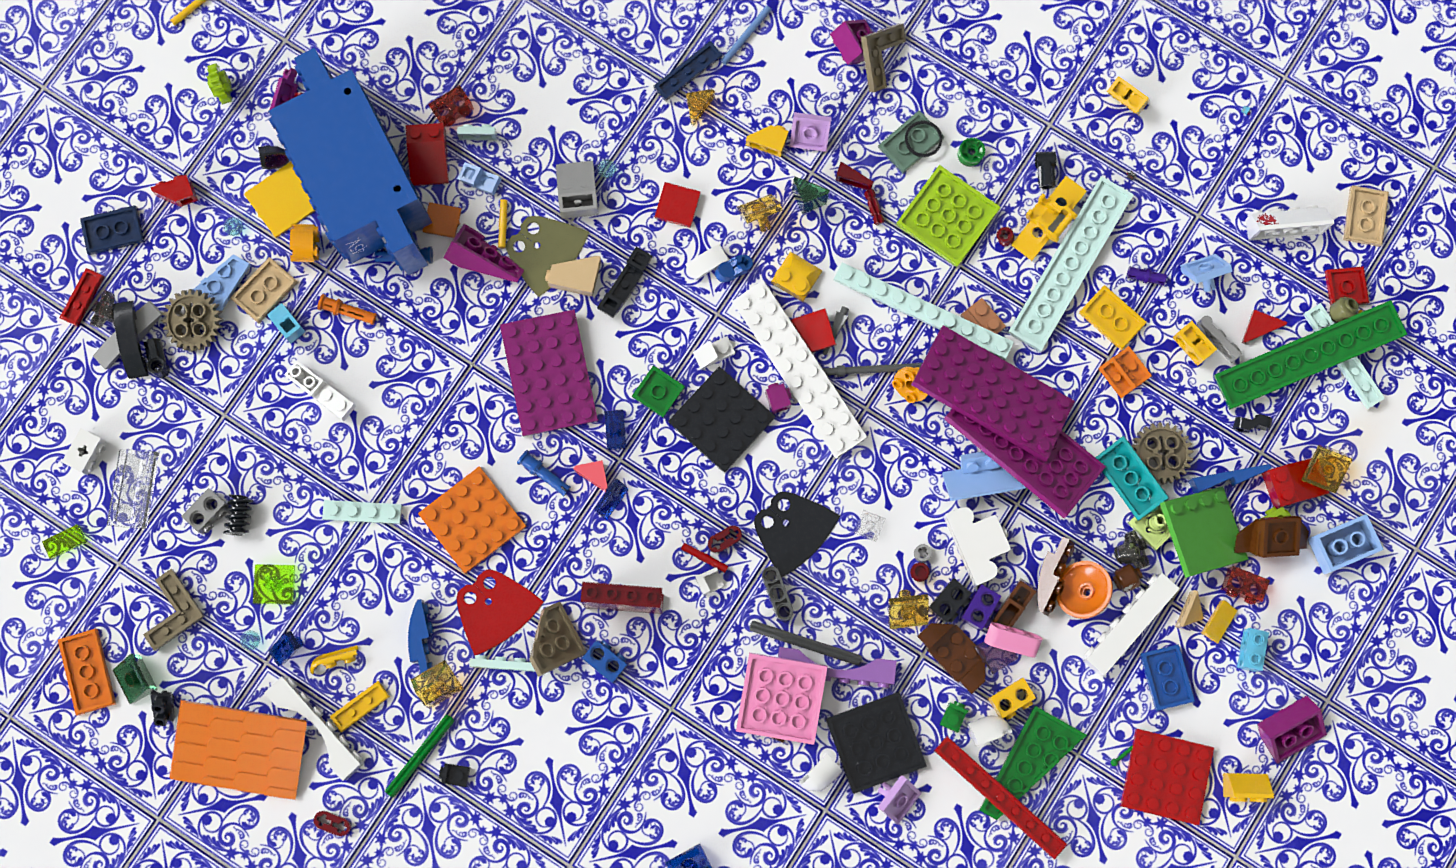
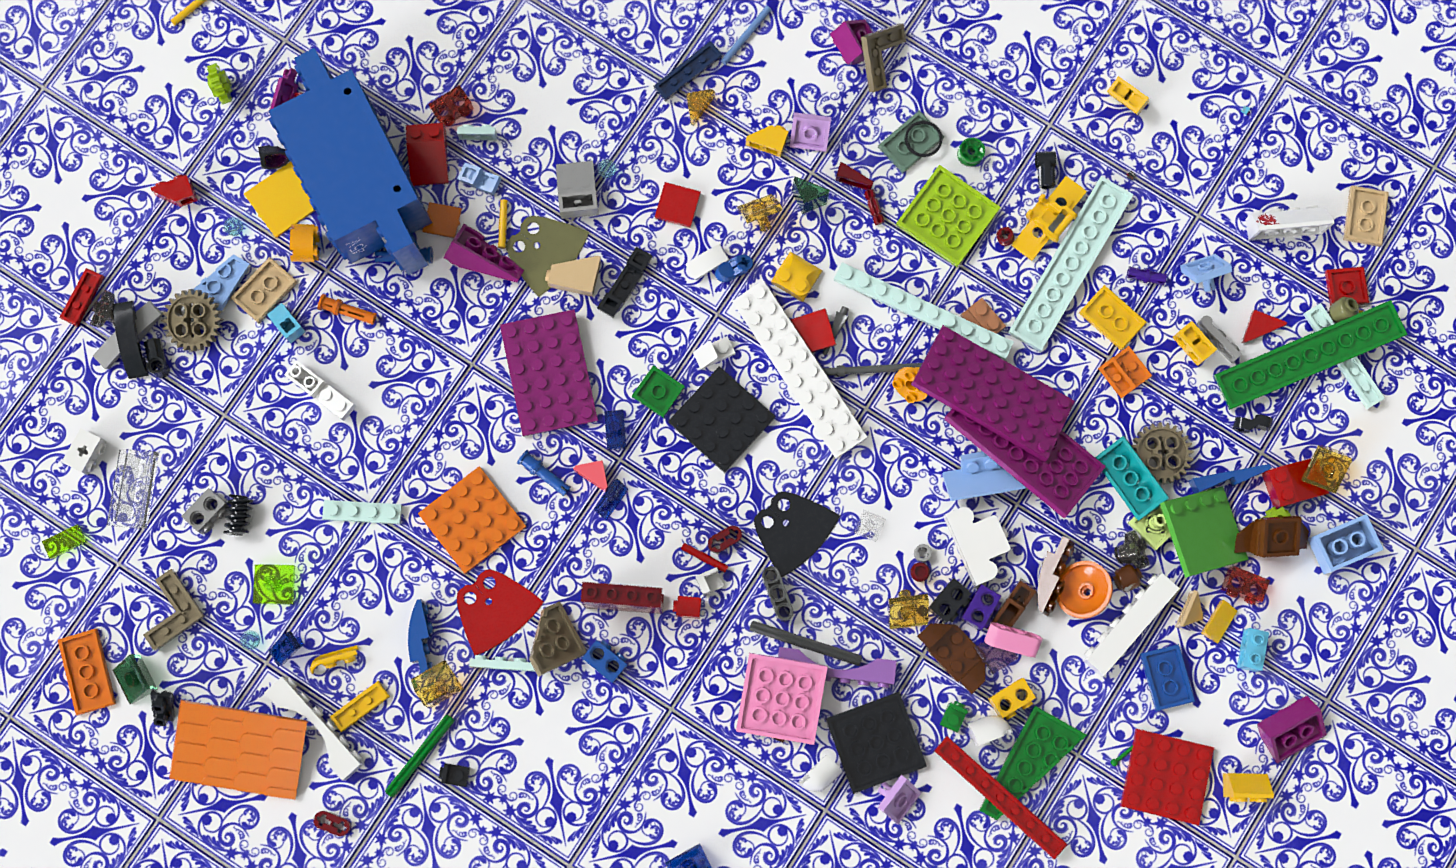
(112, 230): dark blue tile -> none
(687, 607): none -> red brick
(778, 397): magenta brick -> none

